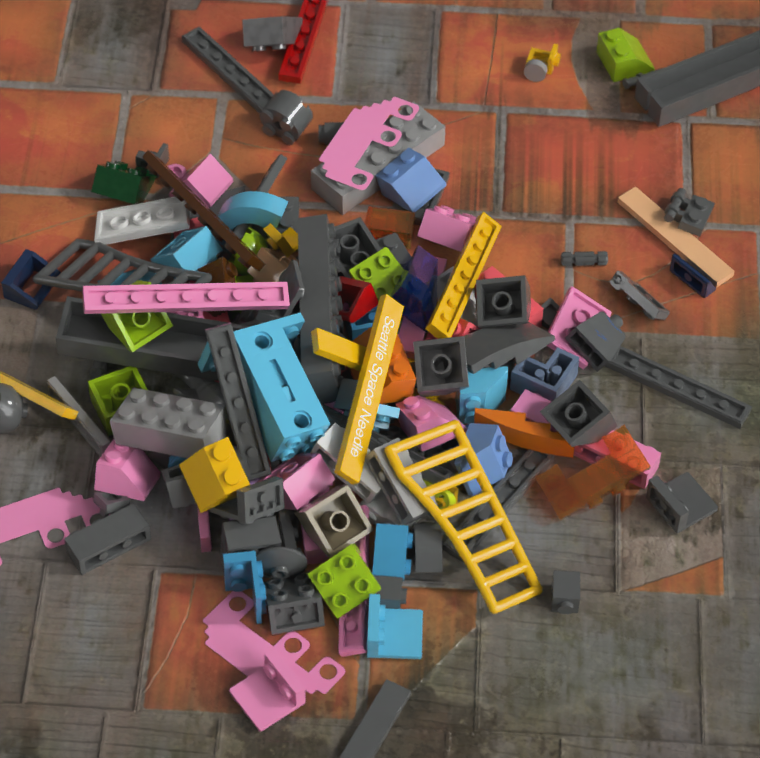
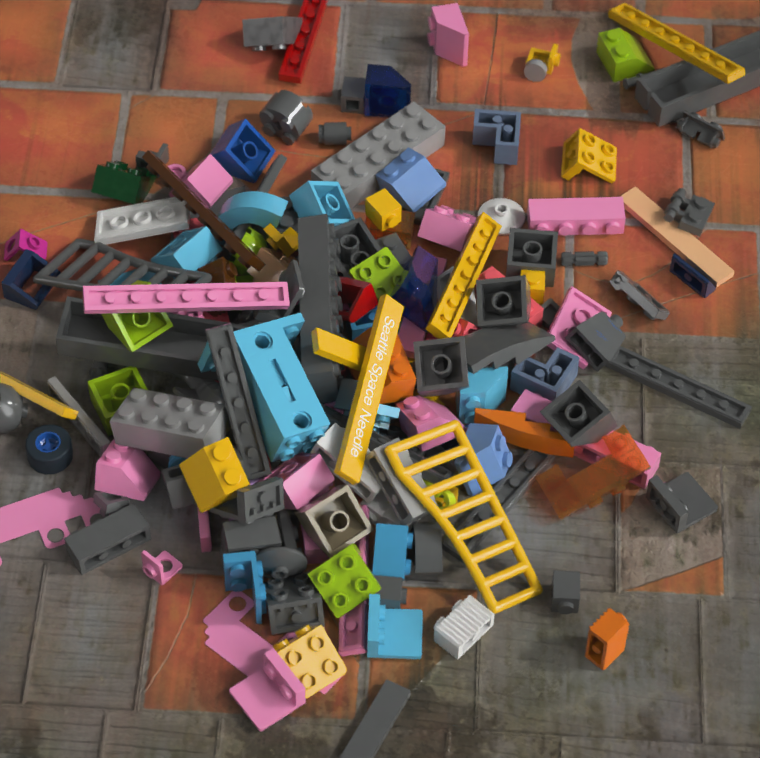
(25, 240): none -> dark pink bracket
(49, 449): none -> black wheel
(154, 569): none -> bright pink bracket
(227, 68): dark grey tile -> none
(243, 151): none -> blue slope
(311, 658): none -> yellow bracket
(322, 198): none -> medium azure brick
(353, 95): none -> dark grey brick
(356, 135): bright pink piece -> none
(383, 210): none -> yellow brick
(385, 91): none -> clear blue slope
(449, 33): none -> bright pink slope
(463, 626): none -> white brick
(498, 130): none -> sand blue brick
(504, 212): none -> white dish
(532, 251): none -> dark grey brick
(537, 284): none -> yellow brick
(577, 215): none -> bright pink brick
(589, 153): none -> yellow bracket
(606, 638): none -> orange brick
(676, 43): none -> yellow tile
(709, 132): none -> dark grey hinge

